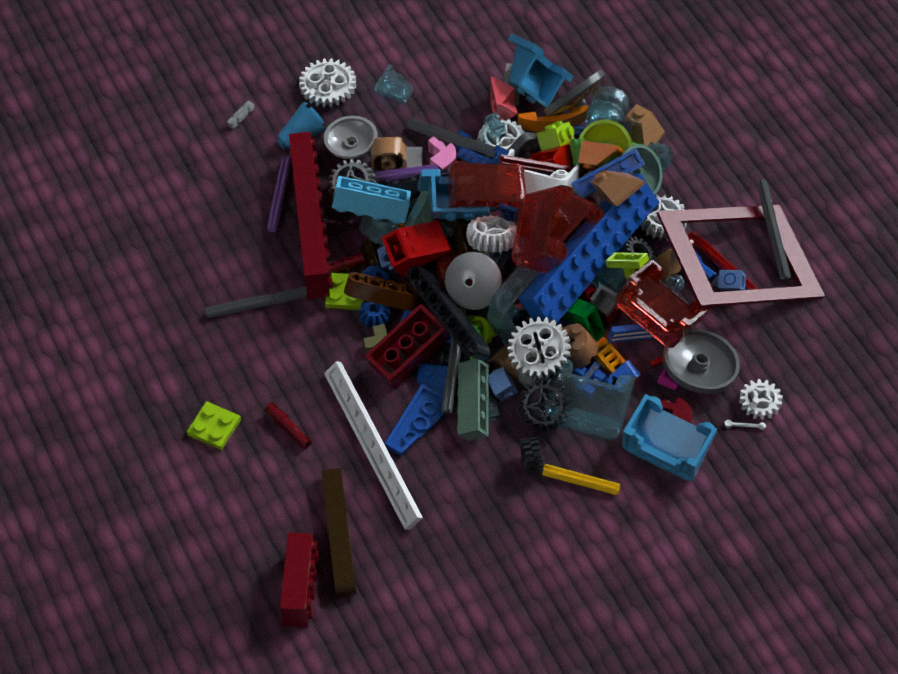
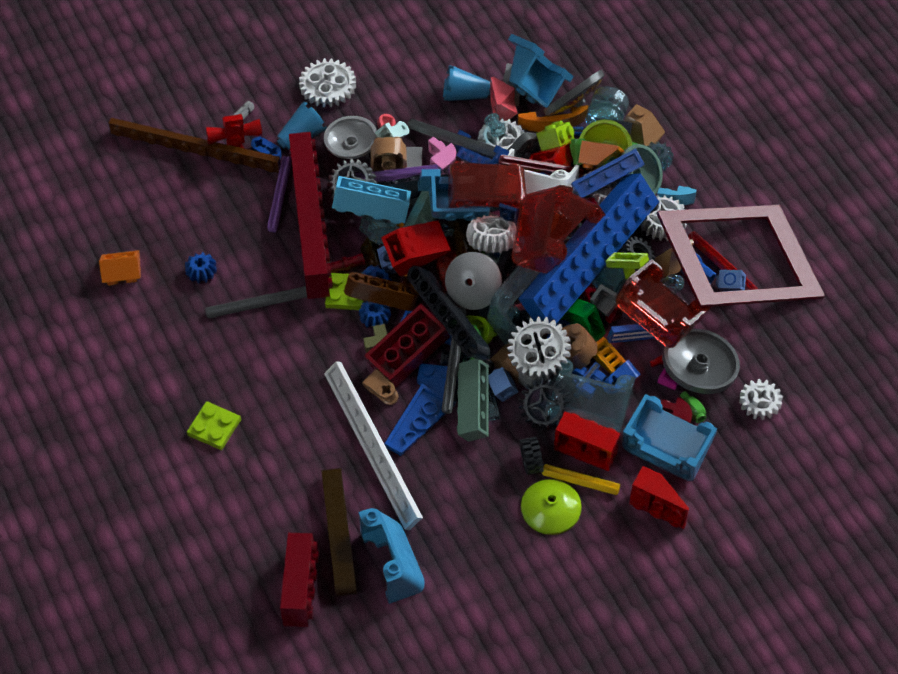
(120, 267): none -> orange slope
(195, 145): none -> reddish brown plate
(200, 267): none -> blue gear
(234, 131): none -> red brick
(267, 147): none -> blue beam
(282, 419): dark red pin -> none
(380, 387): none -> medium nougat piece
(385, 118): none -> coral tile
(393, 85): clear light blue wing -> none
(398, 130): none -> light aqua leg
(401, 573): none -> dark azure windscreen
(464, 85): none -> dark azure cone
(548, 516): none -> lime dish
(587, 440): none -> red brick
(616, 186): medium nougat slope -> none
(657, 497): none -> red slope
(685, 194): none -> medium azure slope
(697, 408): none -> bright green plant
(728, 424): white hinge -> none
(773, 229): dark grey axle -> none

